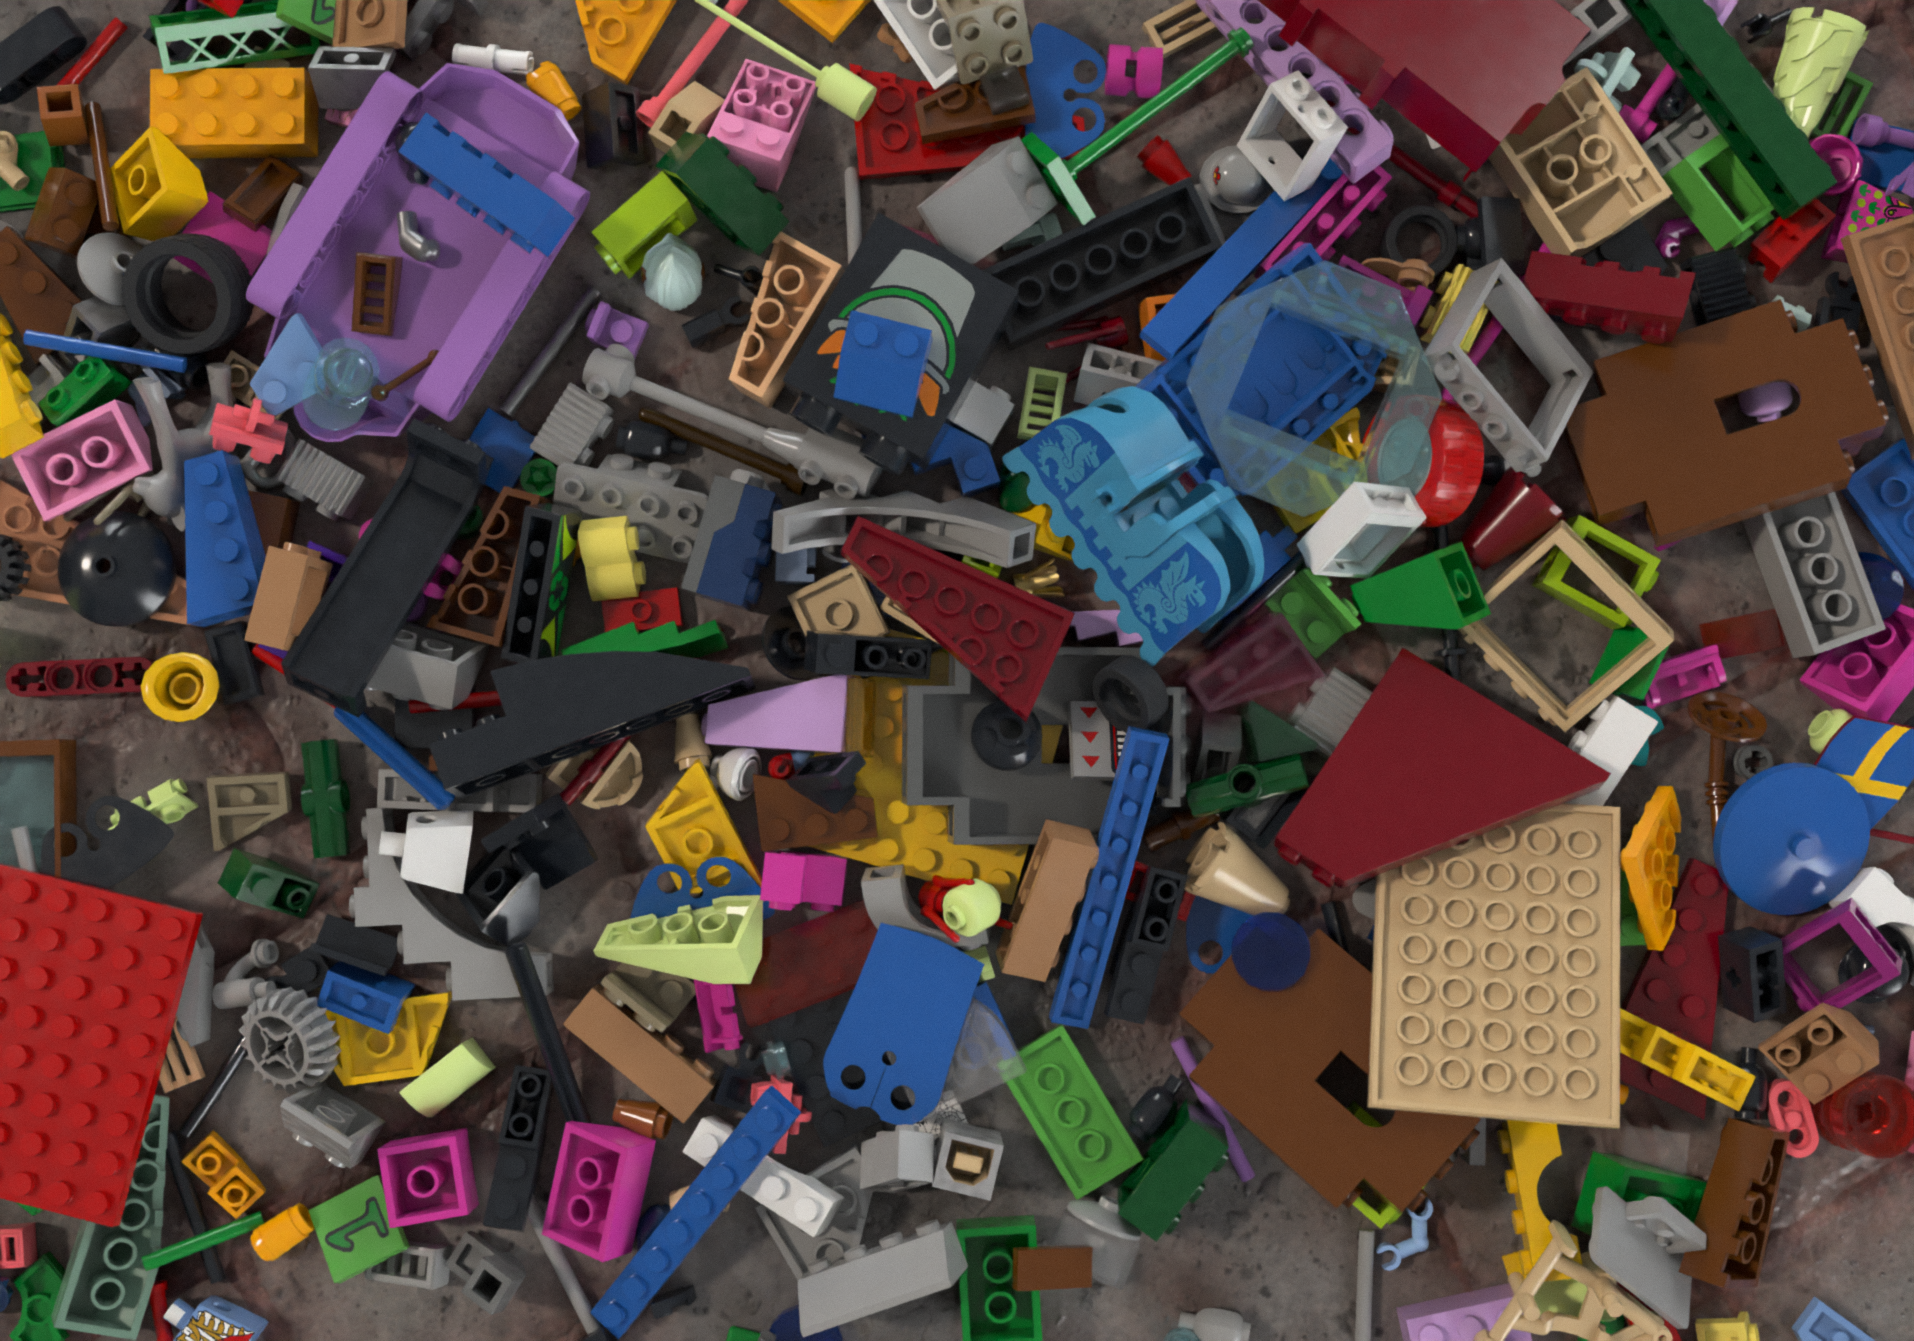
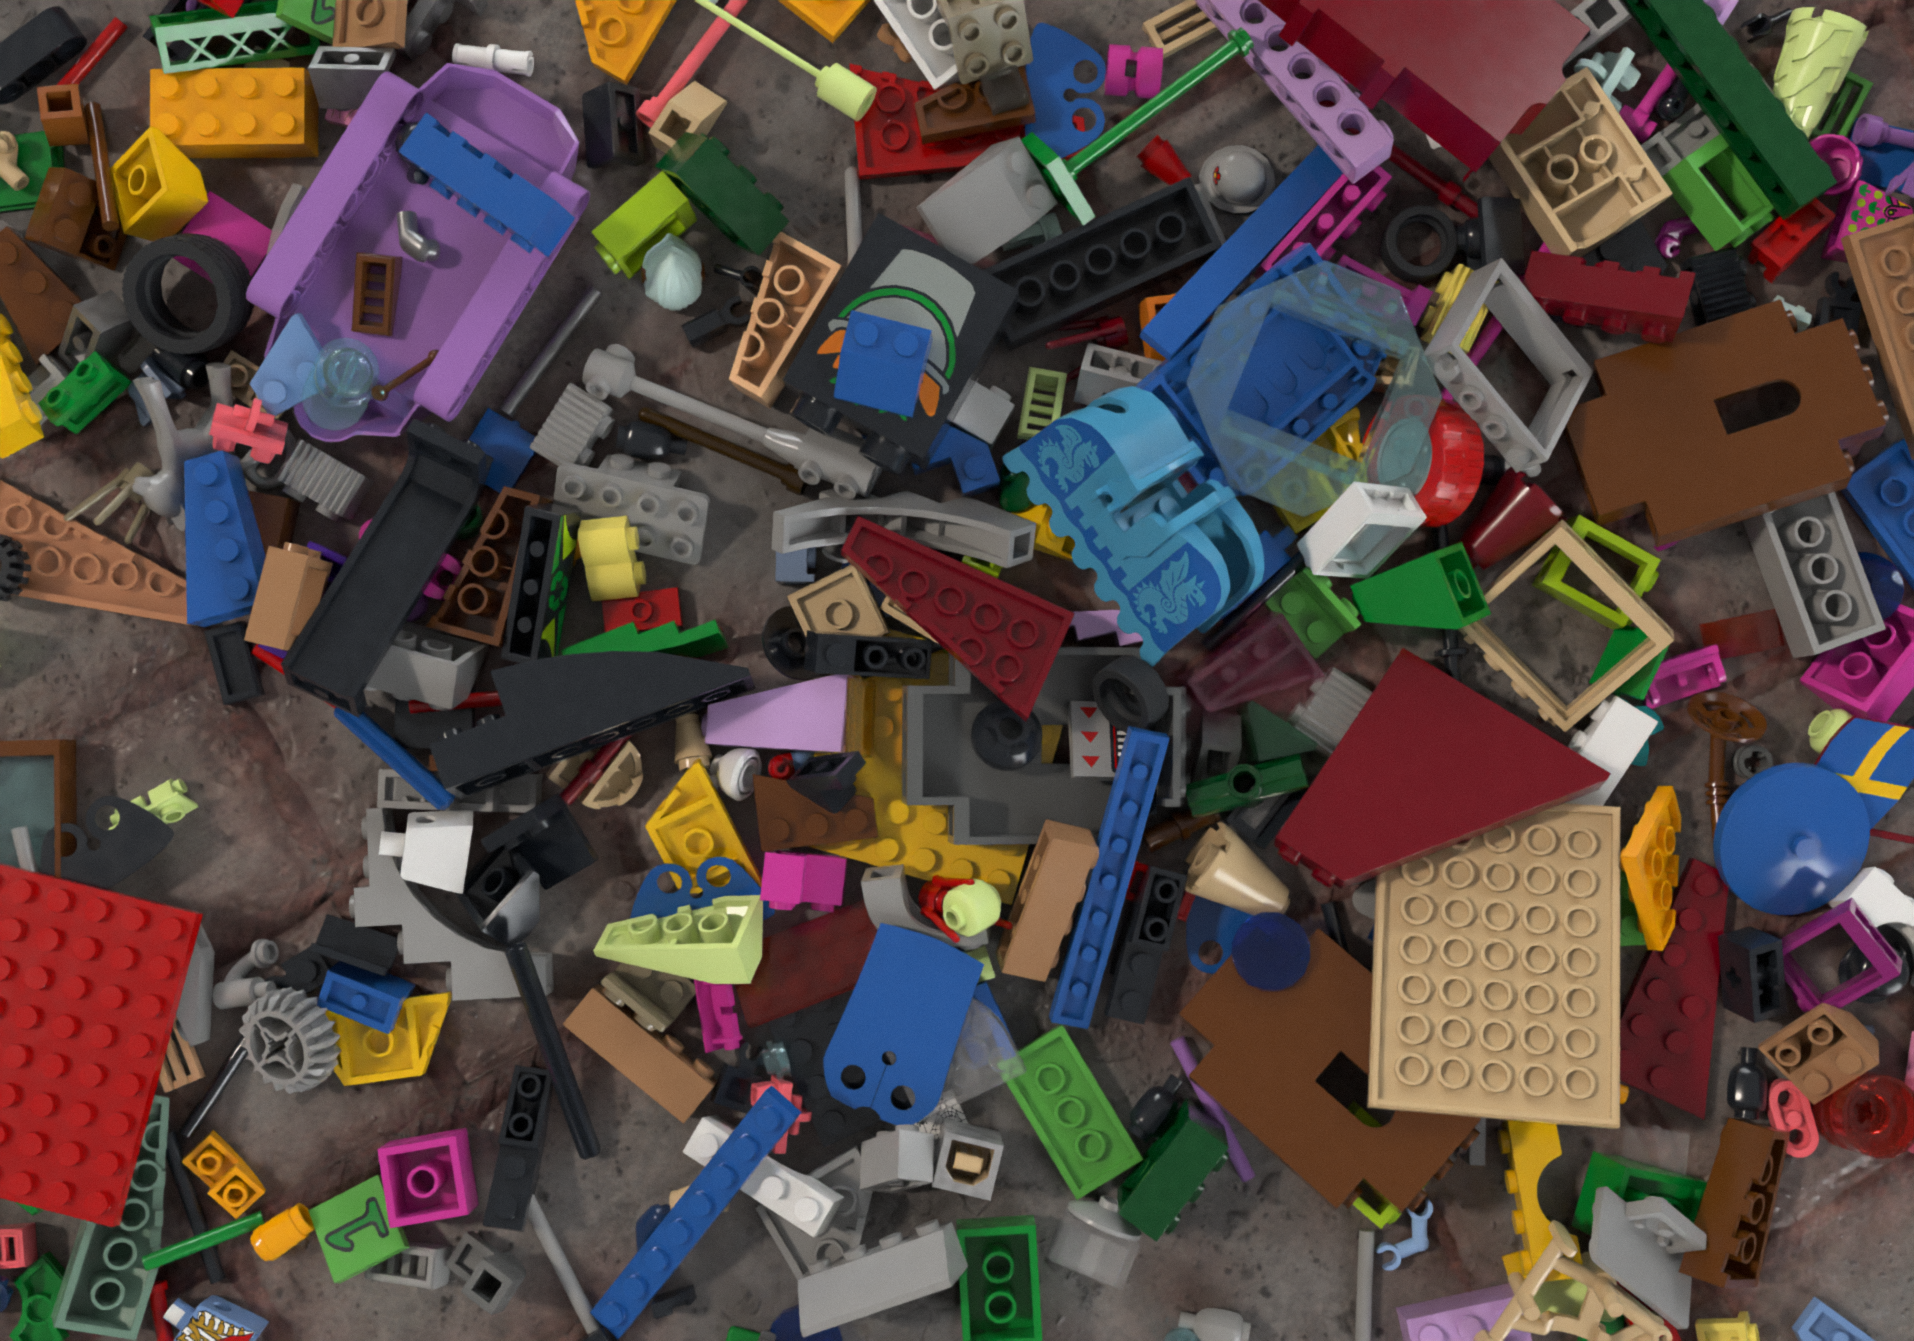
(84, 677): dark red beam -> none
(85, 458): bright pink slope -> none
(99, 265): light grey dish -> none
(105, 351): blue bar -> none
(139, 572): black dish -> none
(180, 686): yellow hat -> none
(245, 803): dark tan wing -> none
(261, 193): reddish brown tile -> none
(267, 884): dark green slope -> none
(325, 798): dark green piece -> none
(331, 1123): light grey slope -> none
(448, 1078): yellowish green brick -> none
(539, 477): green tile -> none
(552, 86): light orange piece -> none
(598, 1189): dark pink slope -> none
(611, 326): medium lavender bracket -> none
(643, 1117): dark orange cone -> none
(733, 541): dark blue piece -> none
(763, 120): bright pink slope -> none
(1036, 579): pearl gold piece -> none
(1052, 1267): reddish brown tile -> none
(1263, 143): white window -> none
(1407, 274): medium nougat plate -> none
(1683, 1061): yellow slope -> none
(1766, 401): lavender head -> none

